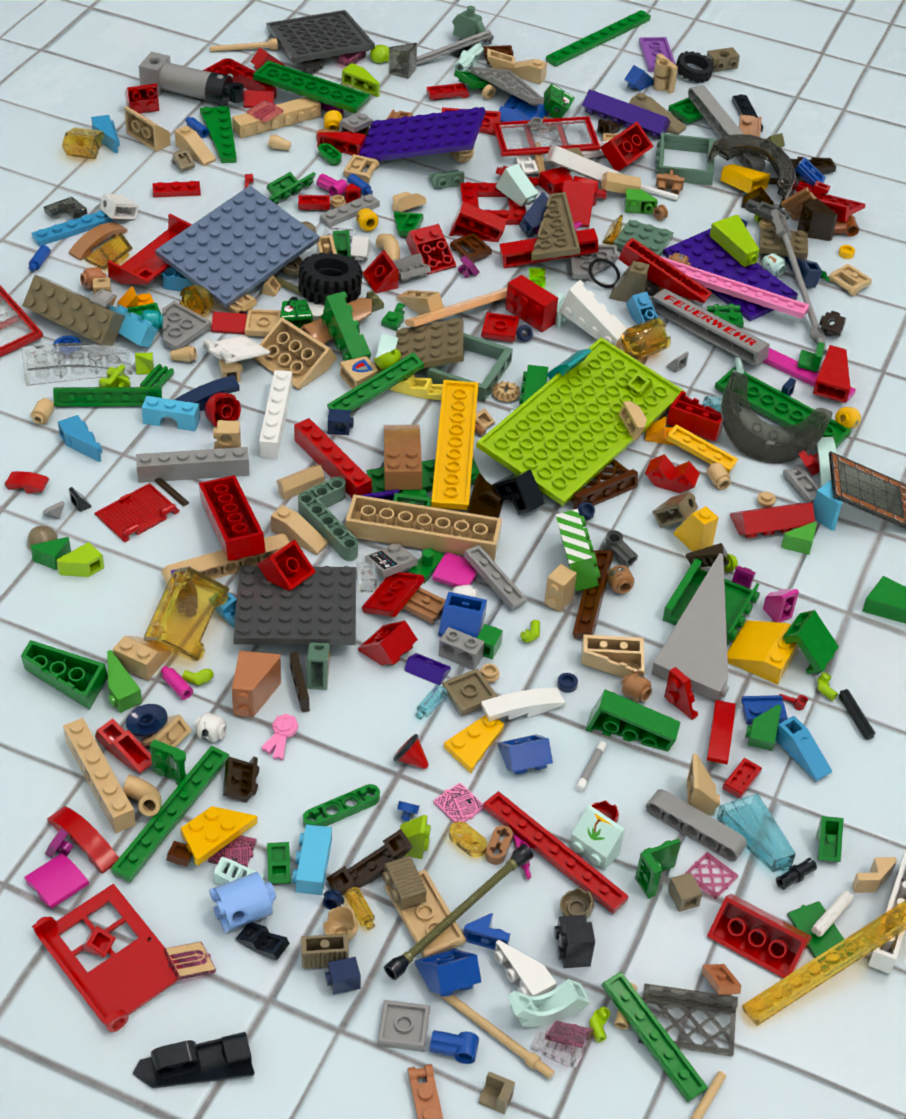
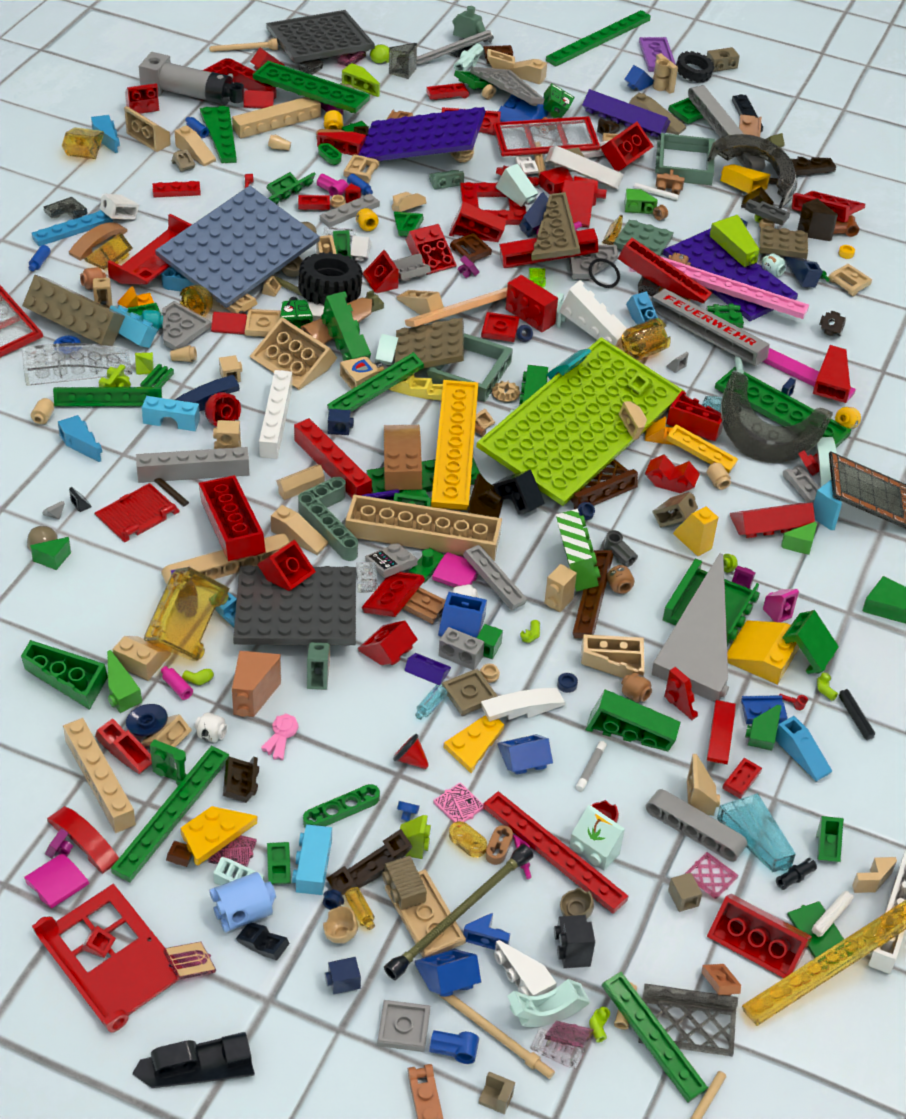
(29, 481): red slope -> none
(81, 562): lime slope -> none
(104, 298): light grey slope -> none
(144, 793): tan cylinder -> none
(234, 349): white window -> none
(265, 111): clear pink piece -> none
(299, 682): dark brown tile -> none
(321, 949): dark tan brick -> none
(355, 122): light grey bracket -> none
(387, 359): lime hair -> none
(389, 244): tan cylinder -> none
(394, 319): green plate -> none
(536, 124): light grey plate -> none
(619, 182): tan piece -> none
(631, 282): dark tan slope -> none
(653, 863): green bracket -> none
(708, 555): dark brown slope -> none
(766, 499): tan plate -> none
(783, 231): light grey bar -> none
(795, 202): medium nougat plate -> none
(809, 172): blue plate -> none
(811, 360): green panel -> none
(818, 189): red slope -> none

